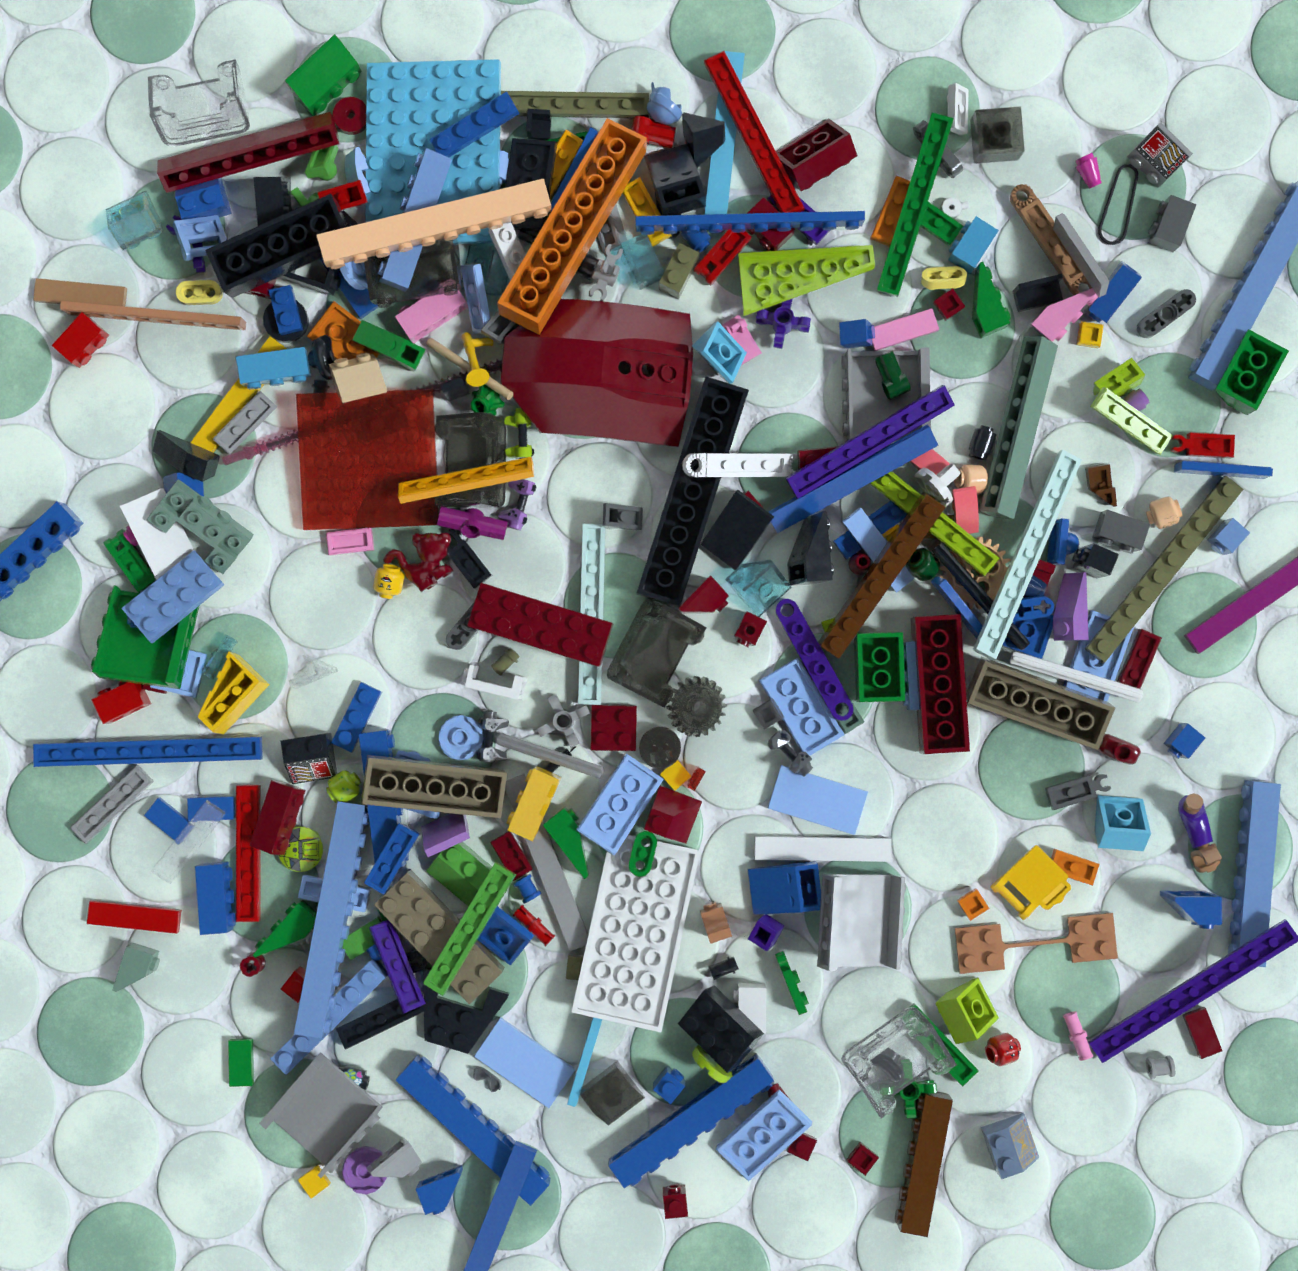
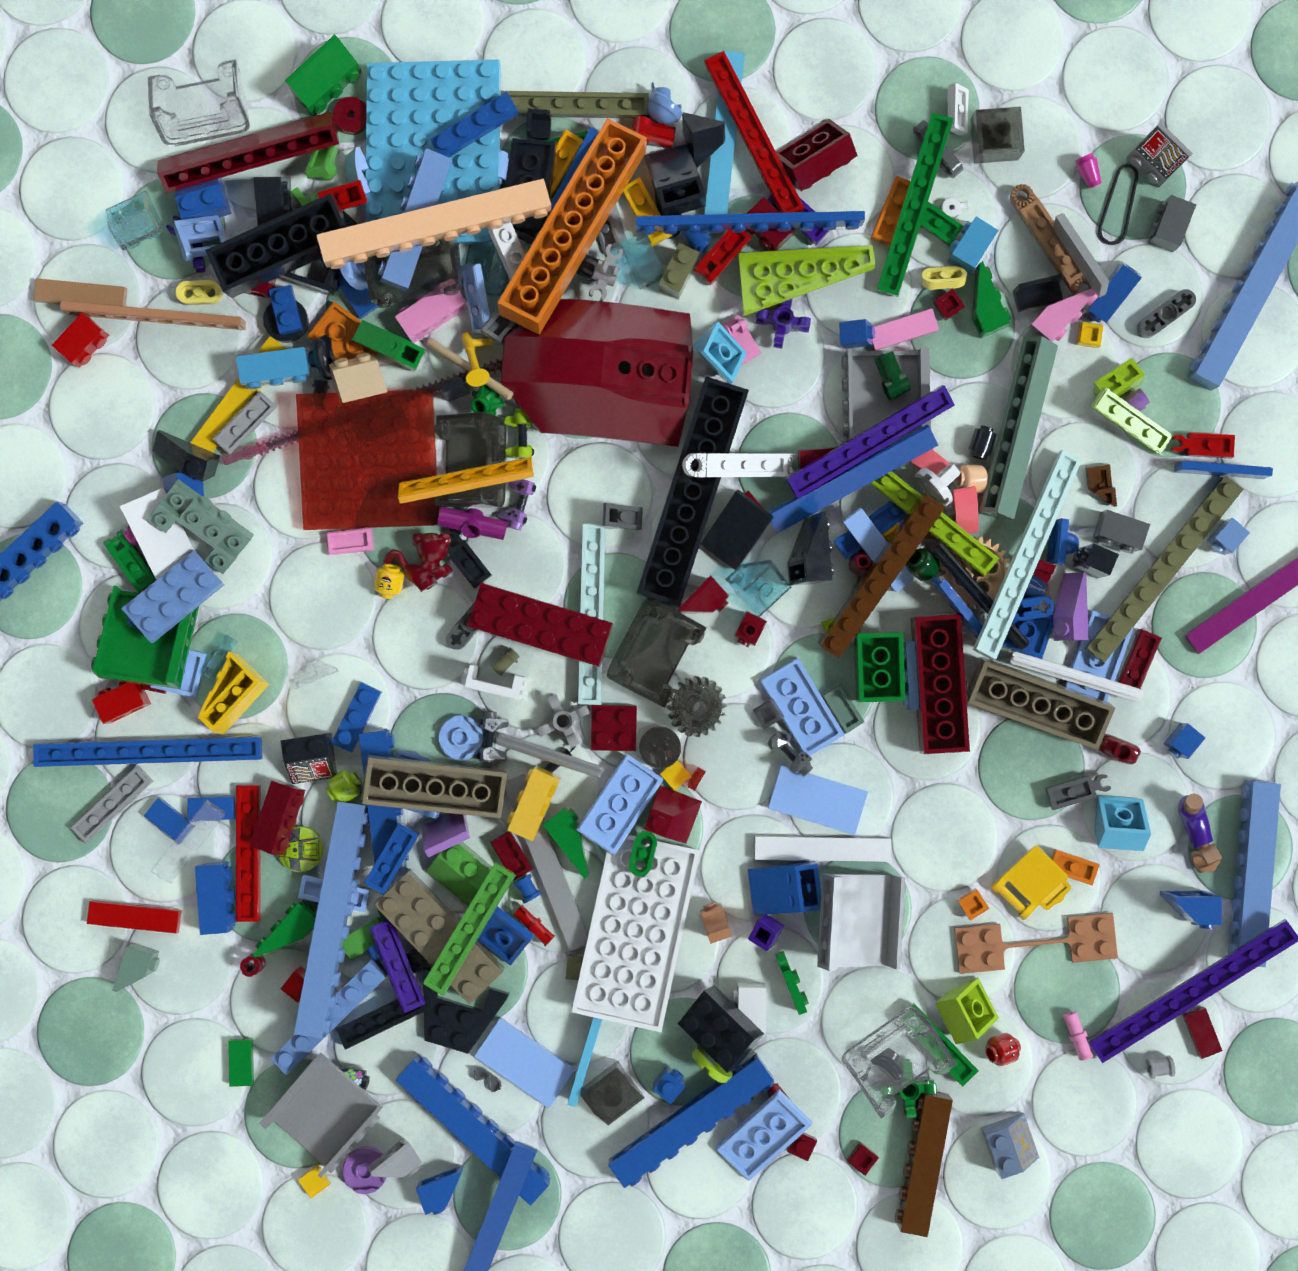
(675, 1201): dark red brick -> none
(723, 968): black pin -> none
(814, 659): dark purple plate -> none
(1164, 512): light nougat head -> none
(1250, 372): green slope -> none

